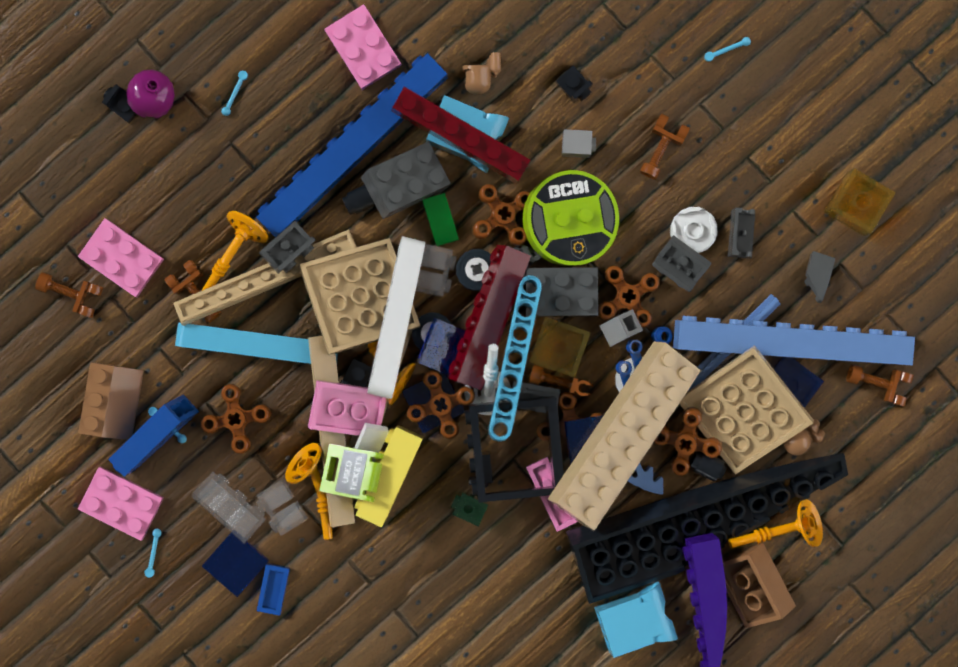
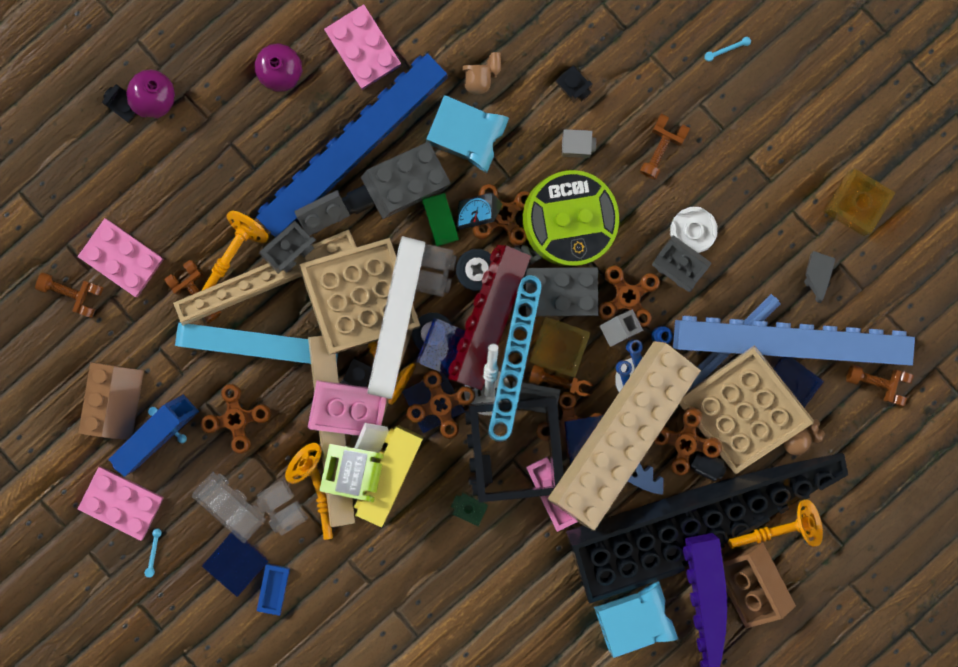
(242, 77): medium azure hinge -> none
(282, 76): none -> magenta cylinder
(322, 213): none -> dark grey bracket
(460, 135): dark red brick -> none
(478, 210): none -> slope
(741, 233): dark grey hinge -> none

